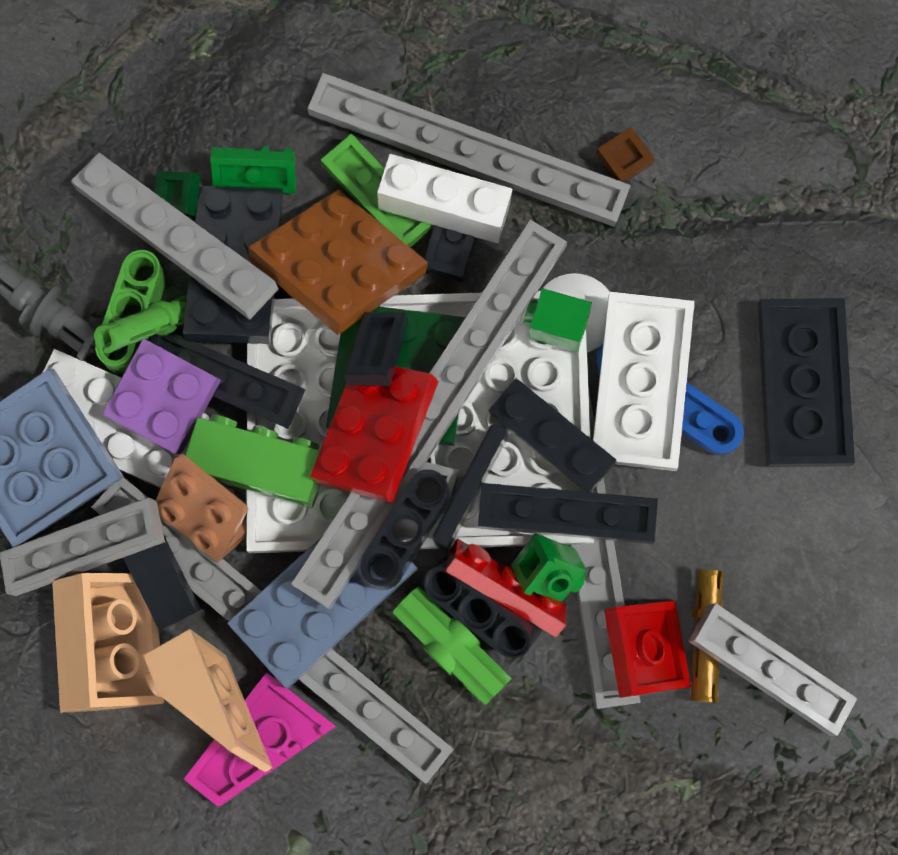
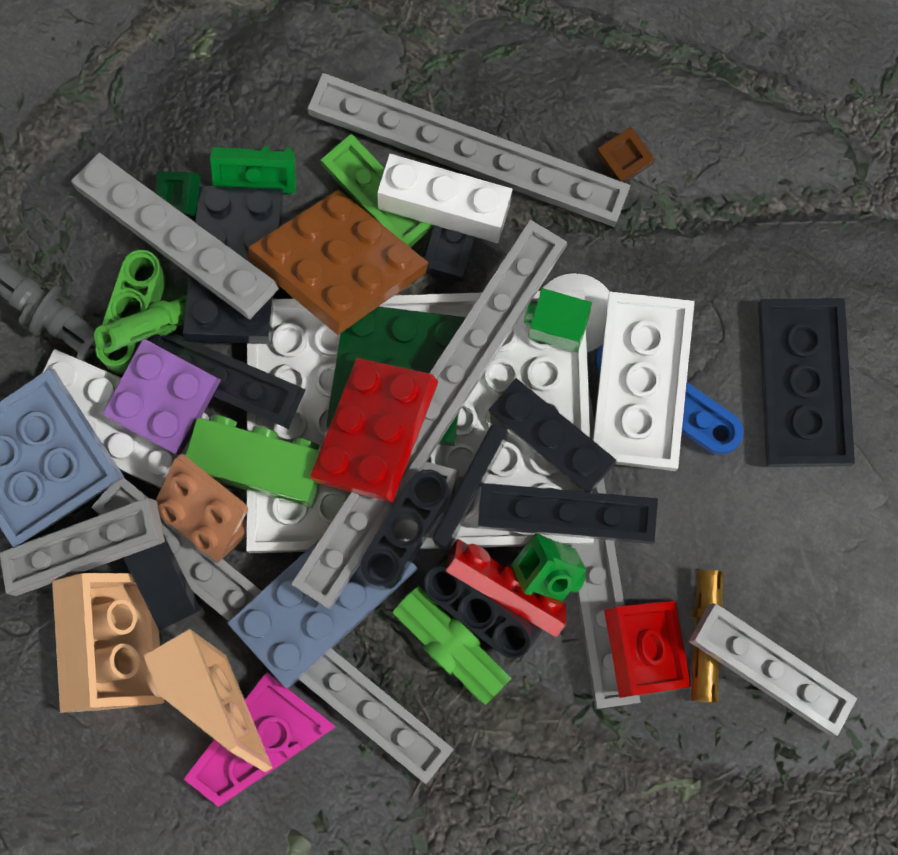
(376, 349): black tile -> none

